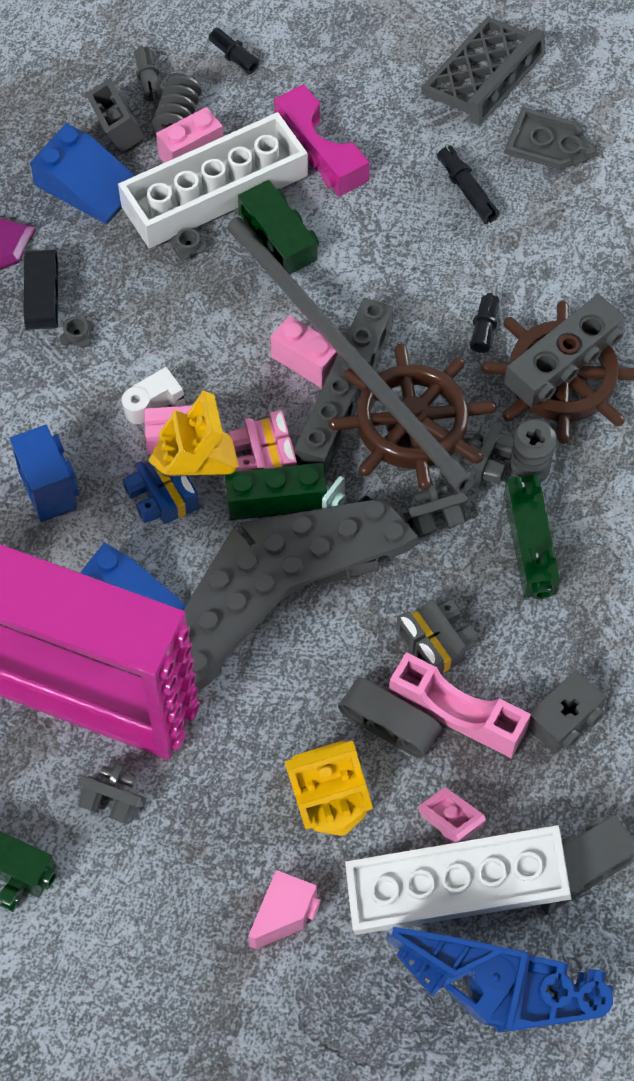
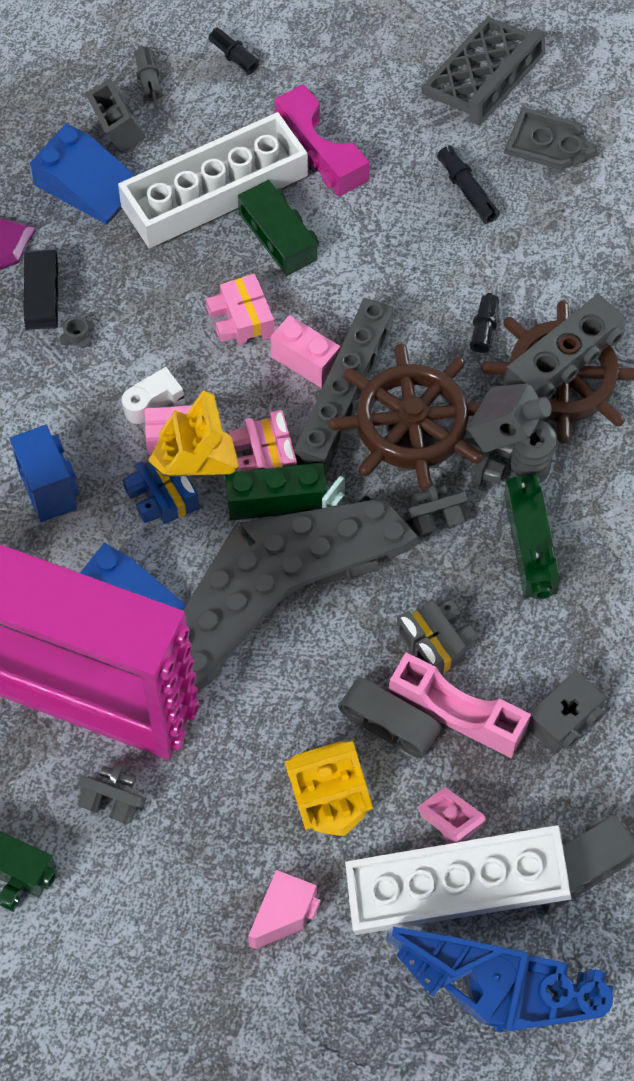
(177, 101): dark grey piece -> none
(188, 134): bright pink brick -> none
(188, 236): dark grey plate -> none
(245, 311): none -> bright pink hips
(448, 466): dark grey piece -> none
(507, 416): none -> dark grey torso

